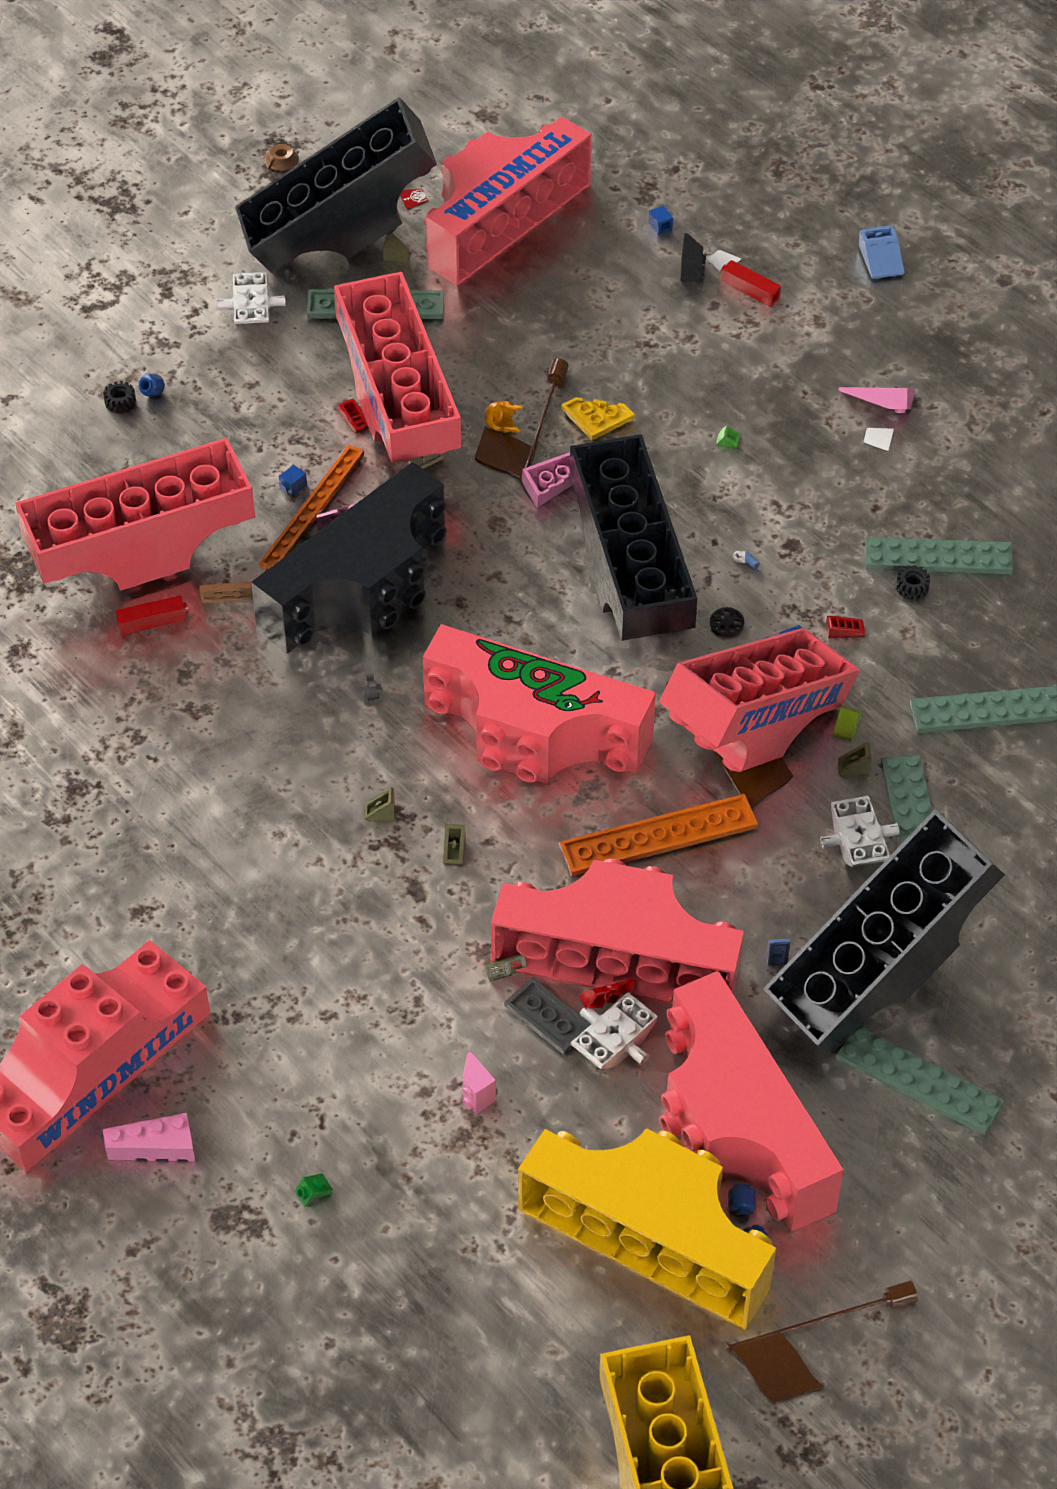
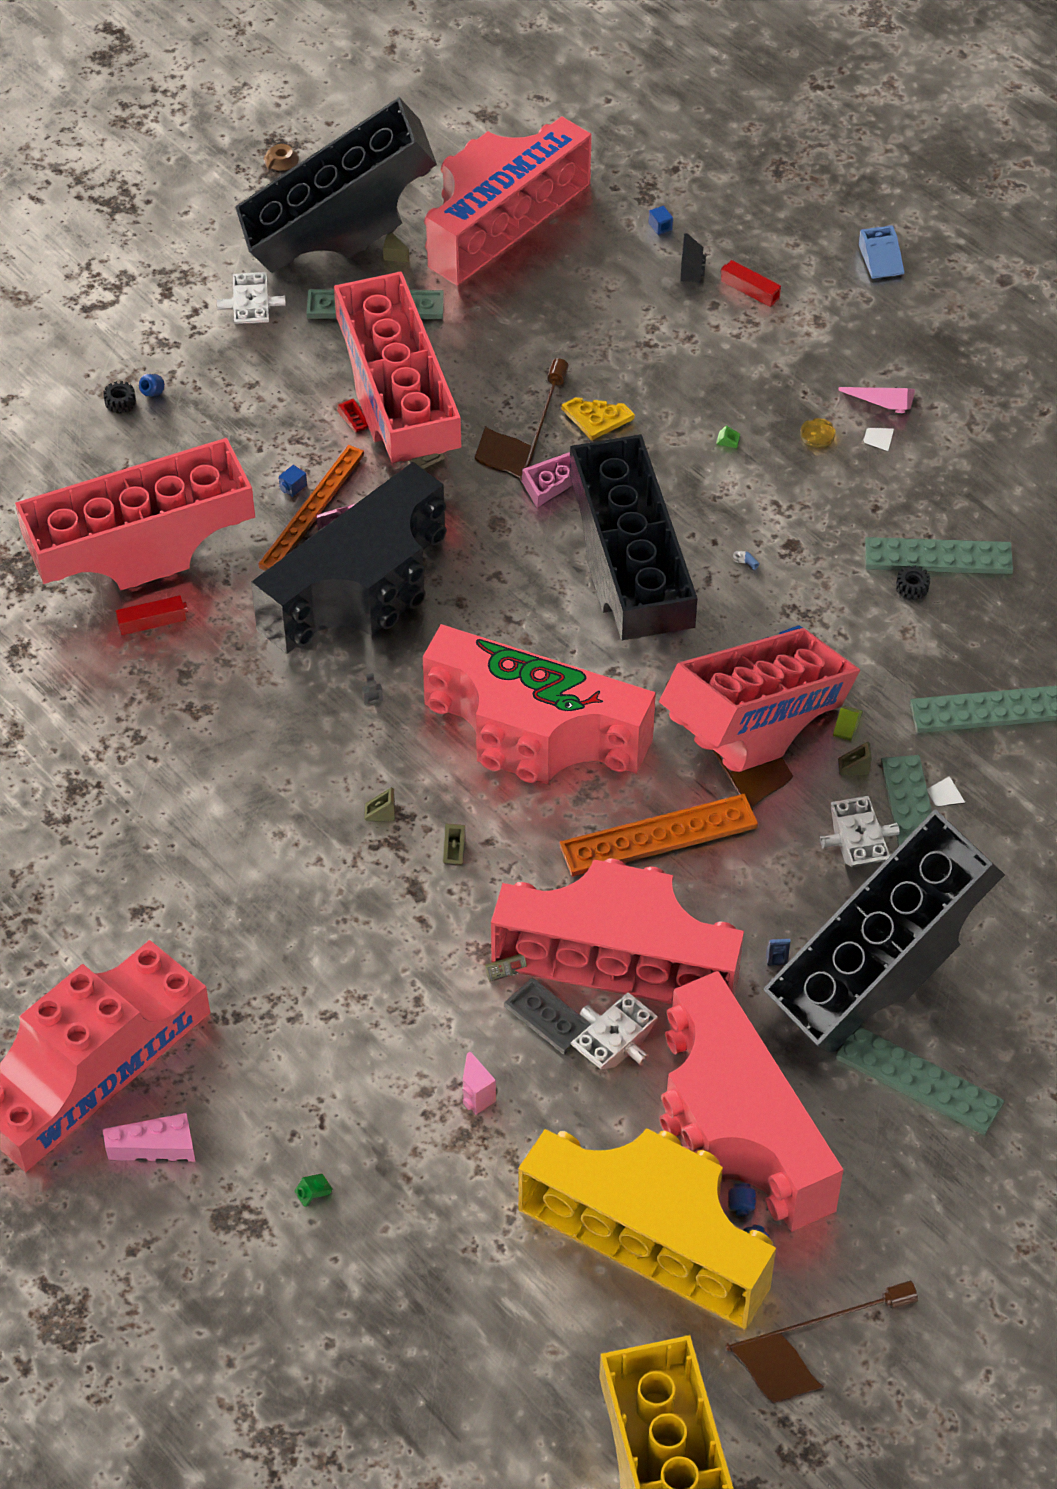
(225, 592): medium nougat plate -> none
(413, 197): red sticker -> none
(499, 416): light orange hair -> none
(598, 997): red slope -> none
(721, 258): white sticker -> none
(727, 622): black wheel -> none
(817, 432): none -> clear yellow tile
(834, 628): red slope -> none
(945, 793): none -> white sticker

